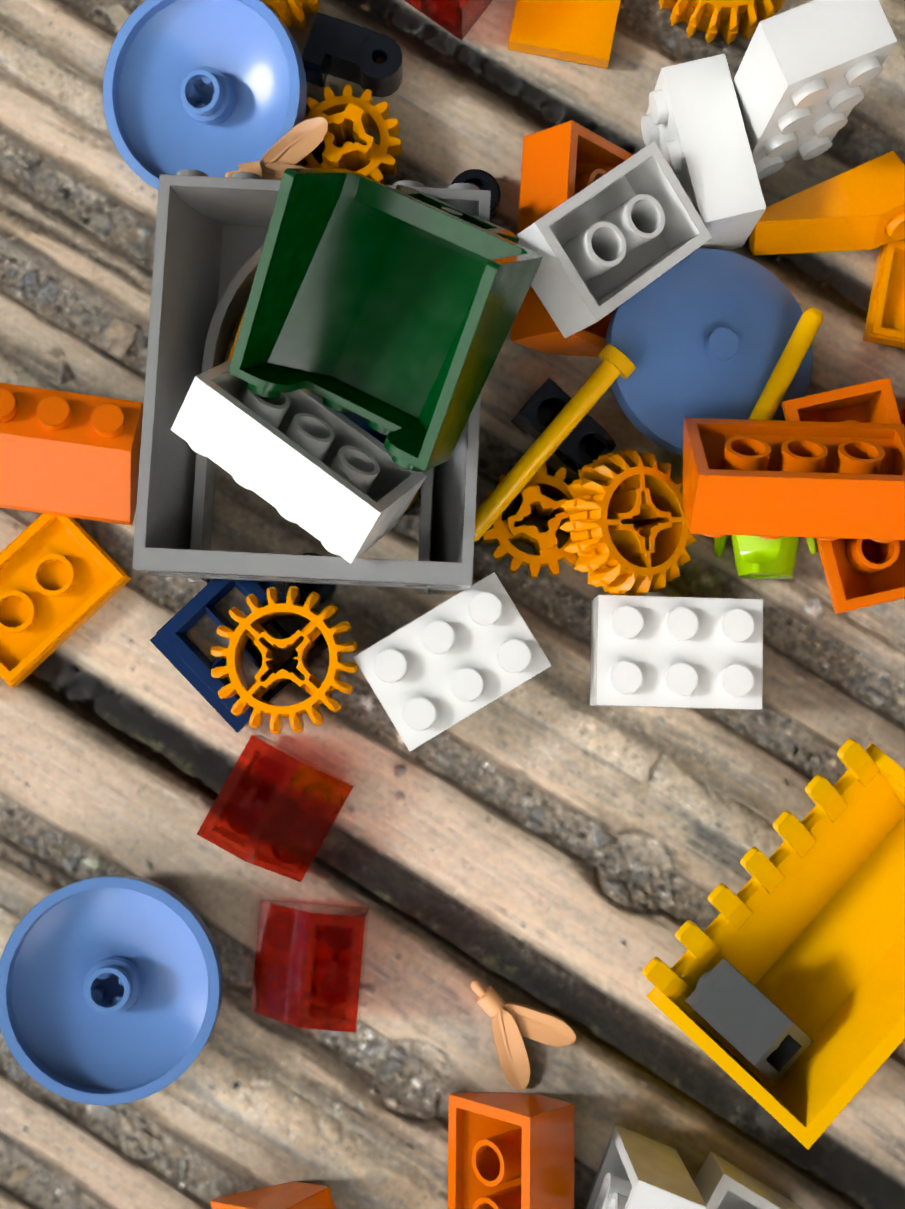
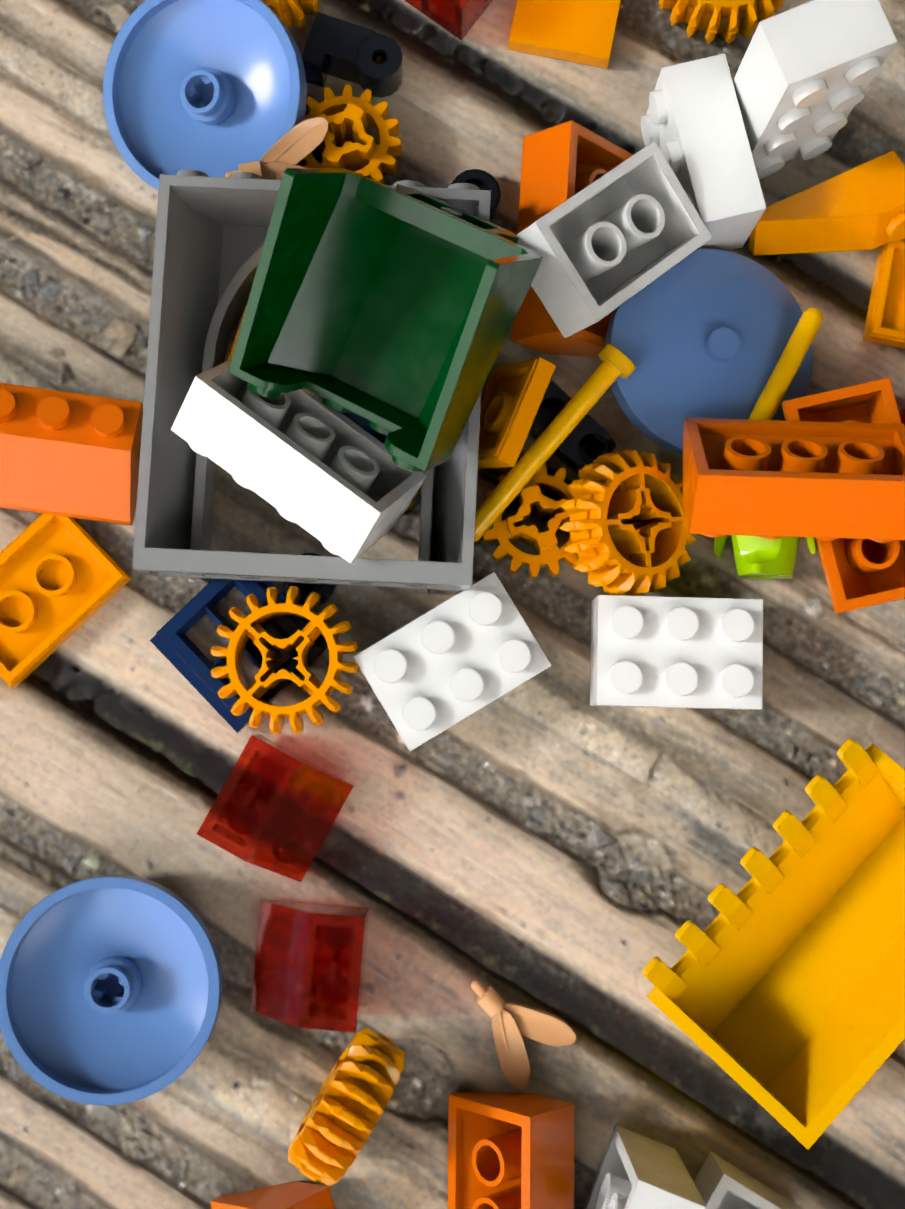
(347, 1107): none -> light orange gear
(510, 409): none -> light orange tile
(748, 1020): dark grey slope -> none

